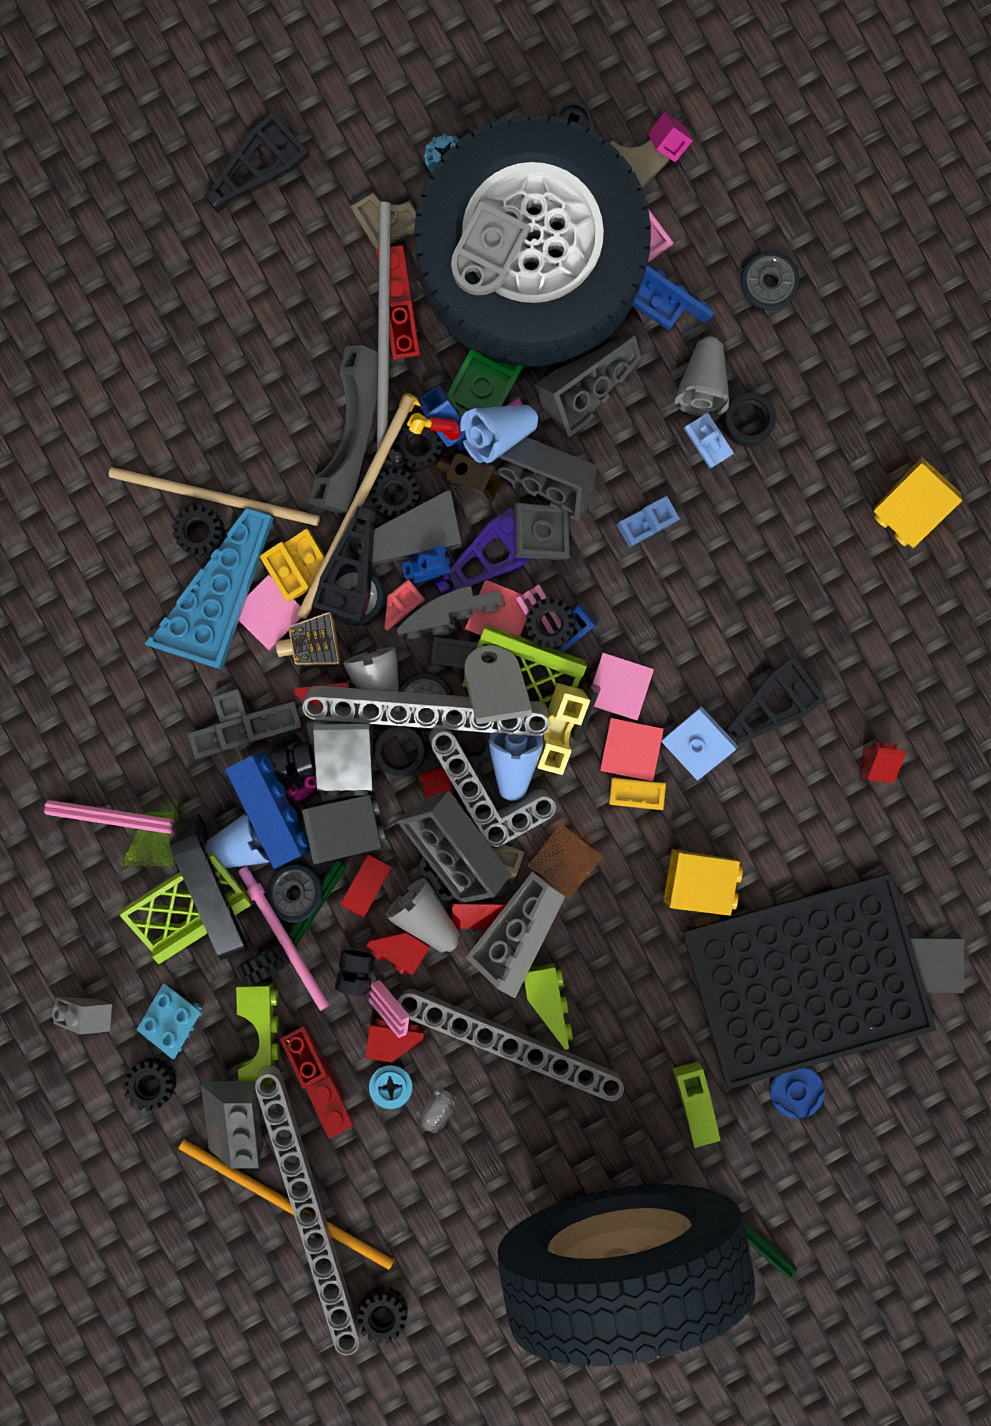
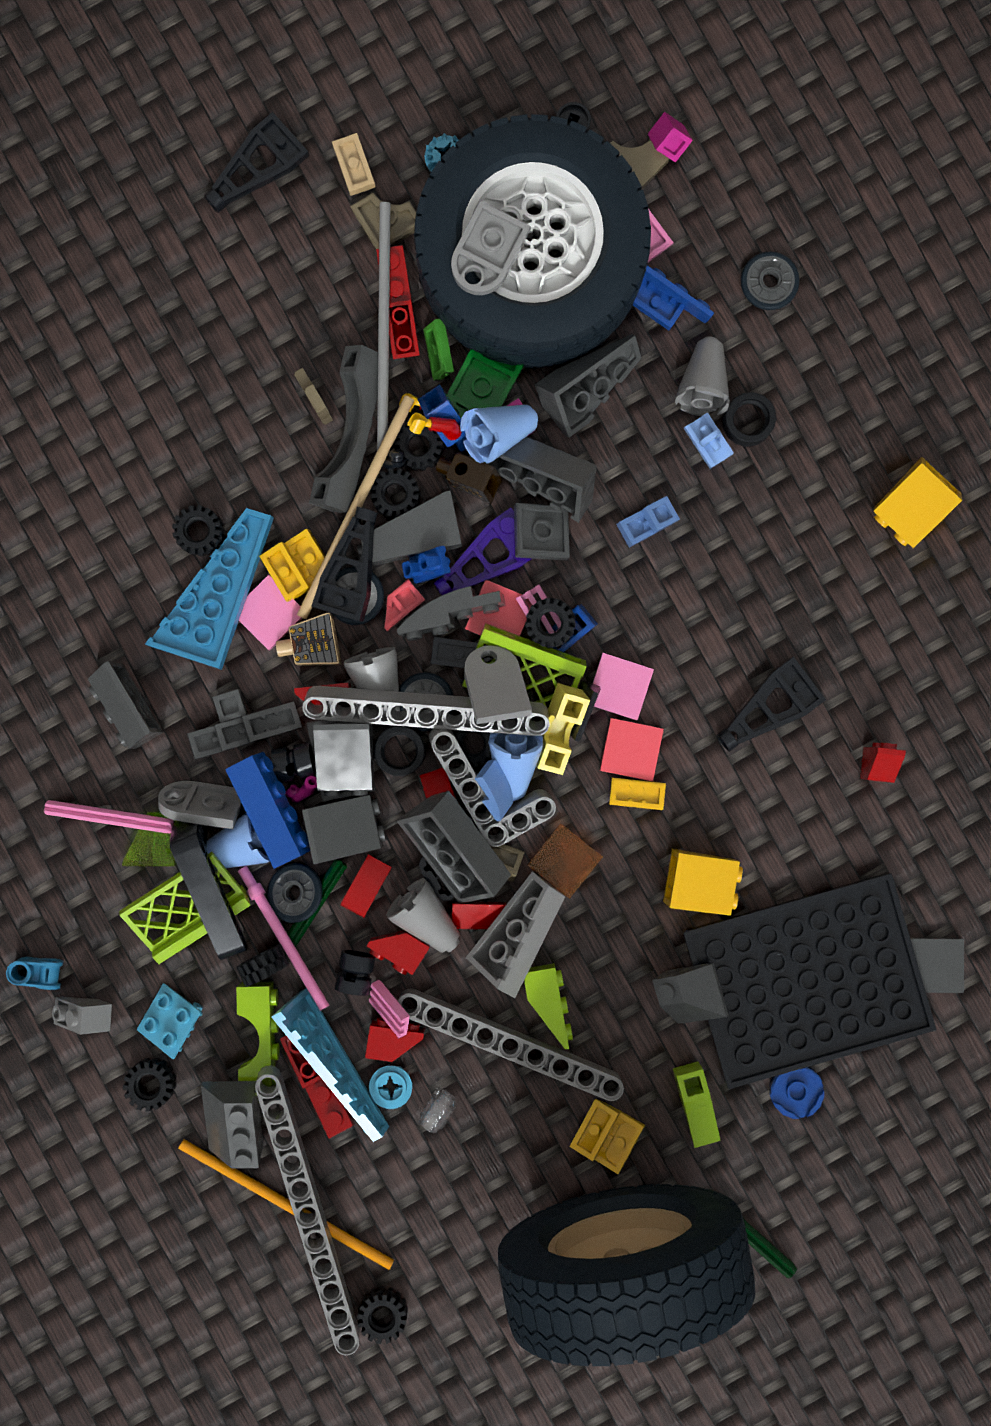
(41, 972): none -> dark azure piece
(124, 705): none -> dark grey slope
(200, 803): none -> light grey tile
(214, 496): tan piece -> none
(313, 396): none -> dark tan tile
(321, 1048): none -> medium azure wing
(353, 164): none -> tan plate
(438, 349): none -> bright green tile
(497, 789): none -> medium blue slope
(607, 1135): none -> yellow slope
(691, 993): none -> dark grey slope
(699, 743): light blue plate -> none

